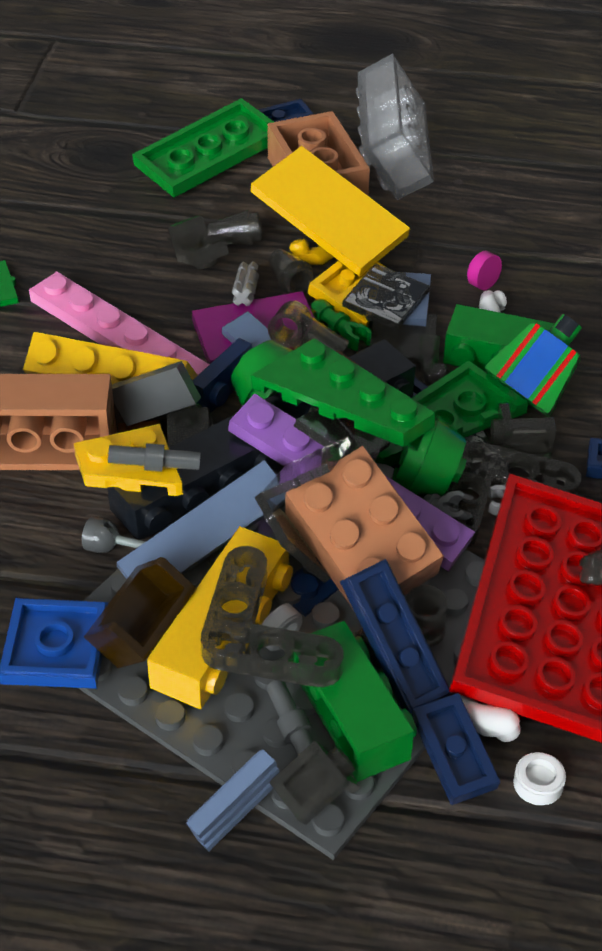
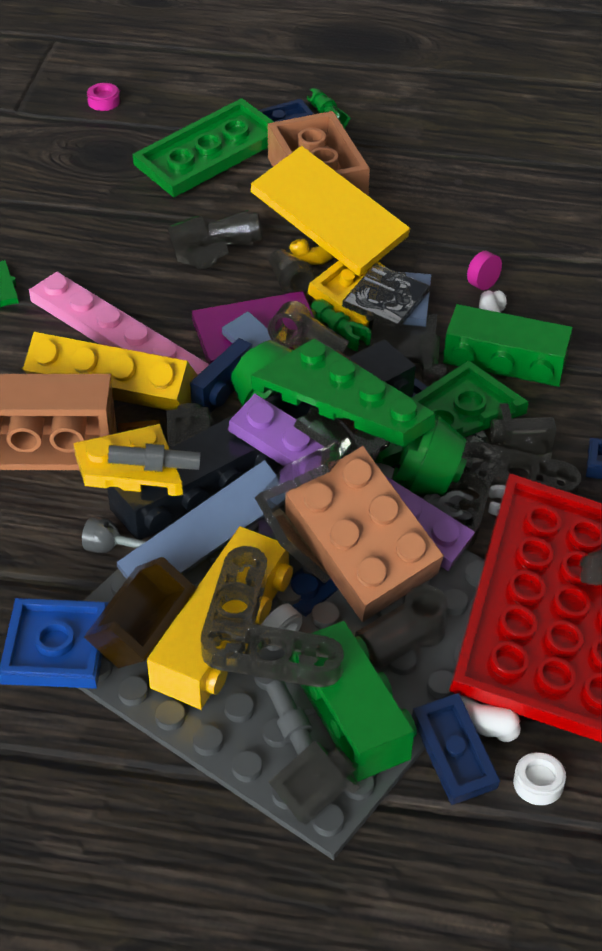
(103, 96): none -> dark pink tile
(154, 393): dark grey tile -> none
(233, 800): sand blue tile -> none
(245, 283): light grey axle -> none
(327, 104): none -> green piece
(393, 128): clear brick -> none
(395, 636): dark blue tile -> none
(539, 363): torso -> none

